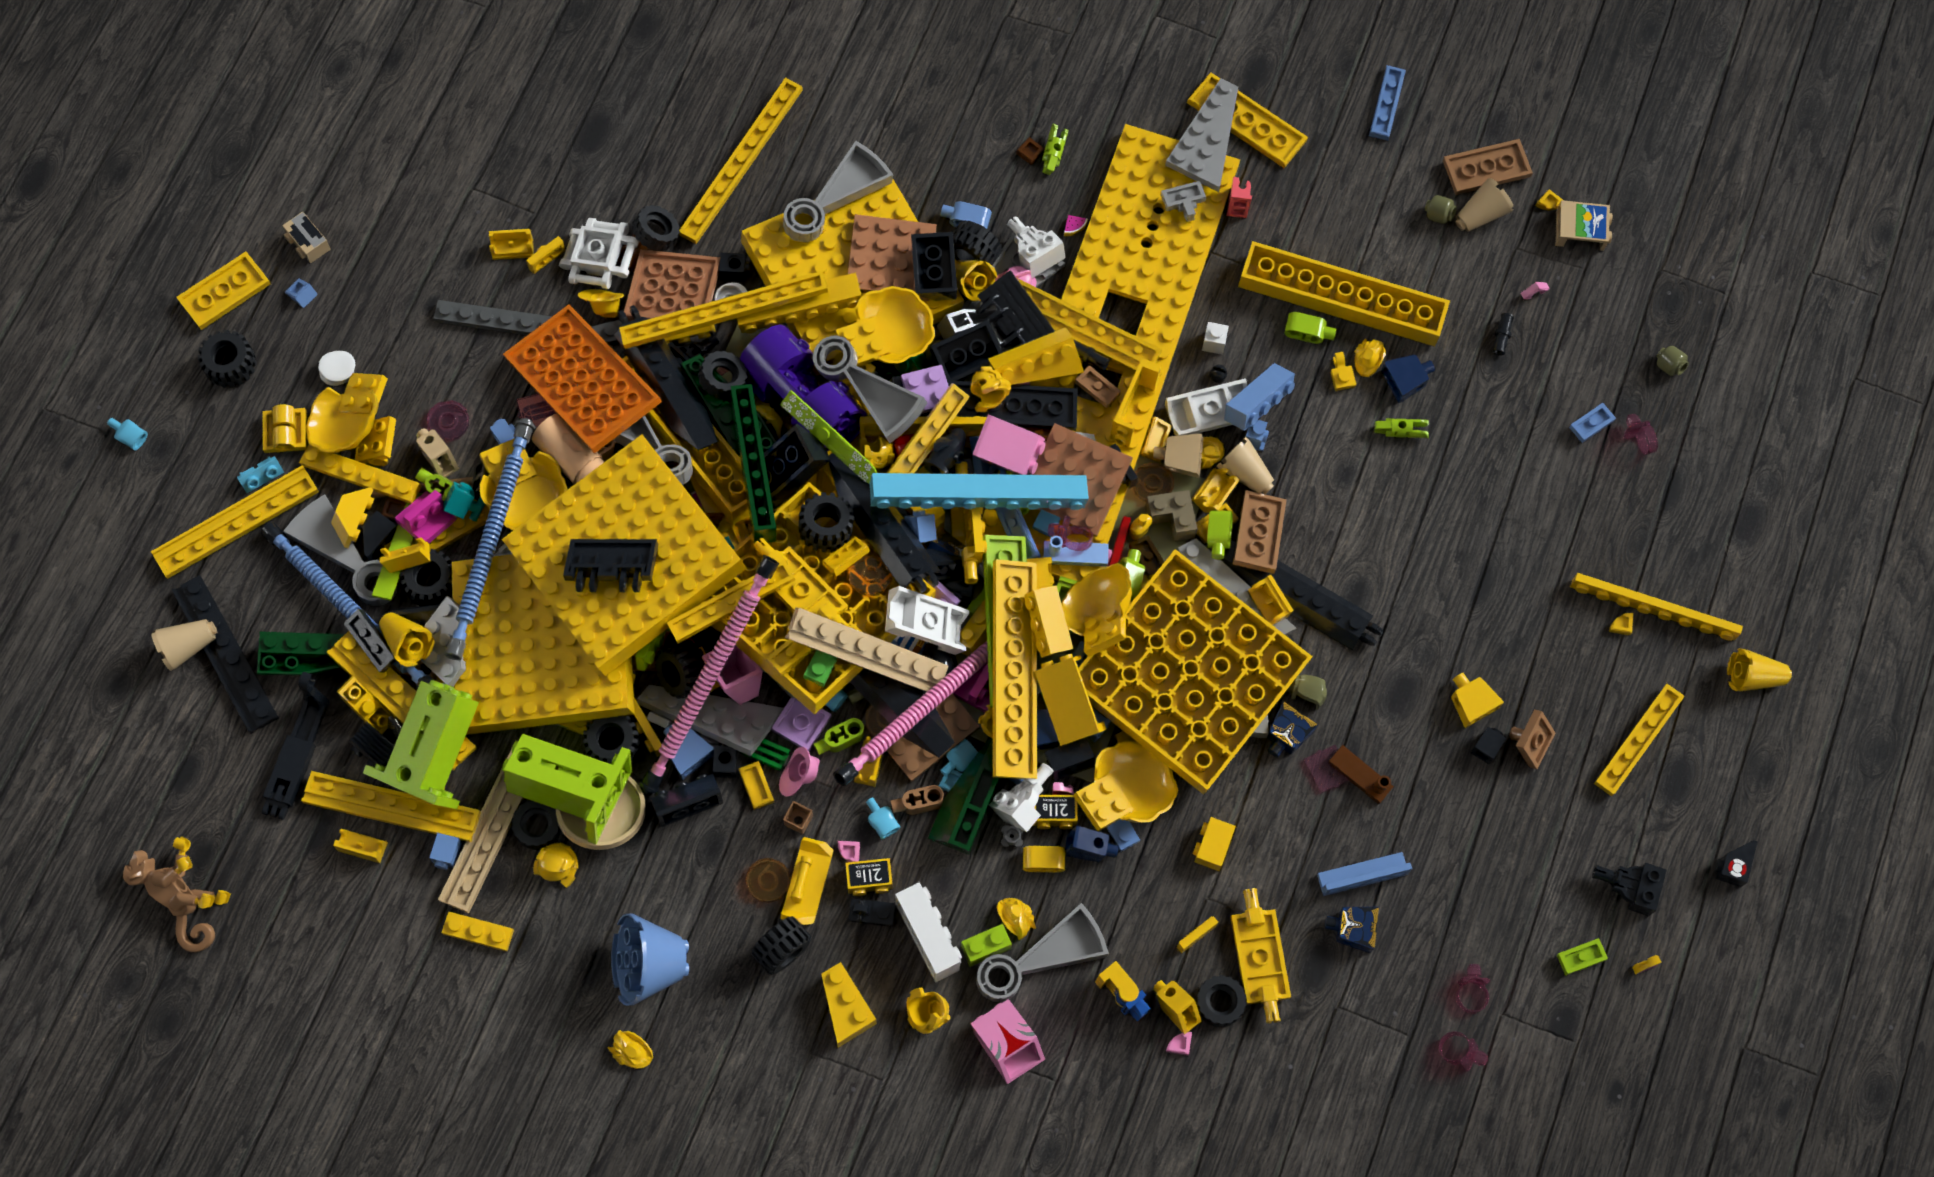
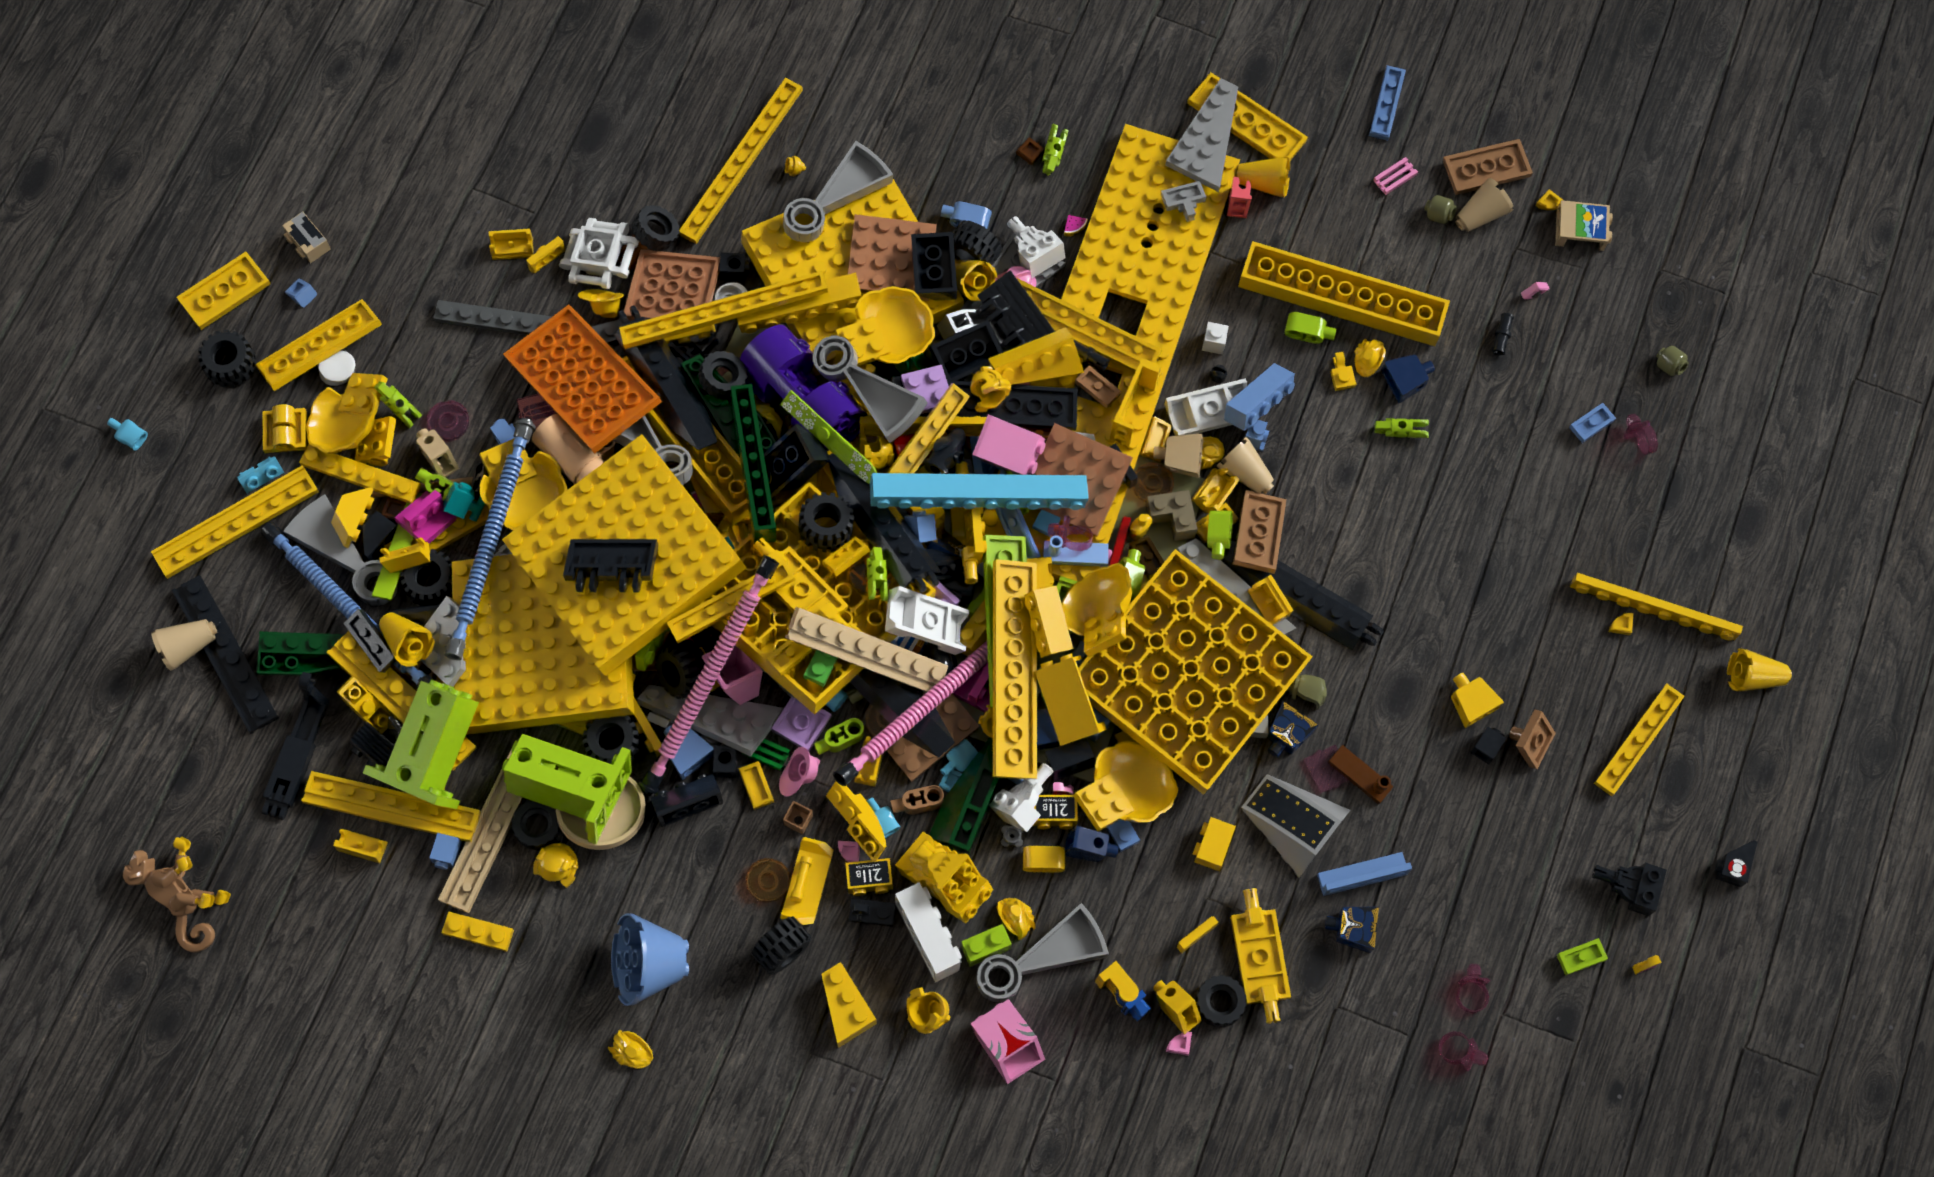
(318, 344): none -> yellow tile
(389, 396): none -> lime hinge
(794, 166): none -> yellow plate
(863, 822): none -> yellow slope
(877, 574): none -> lime hinge
(947, 876): none -> yellow brick
(1266, 175): none -> yellow cone
(1293, 820): none -> wedge
(1407, 167): none -> bright pink tile

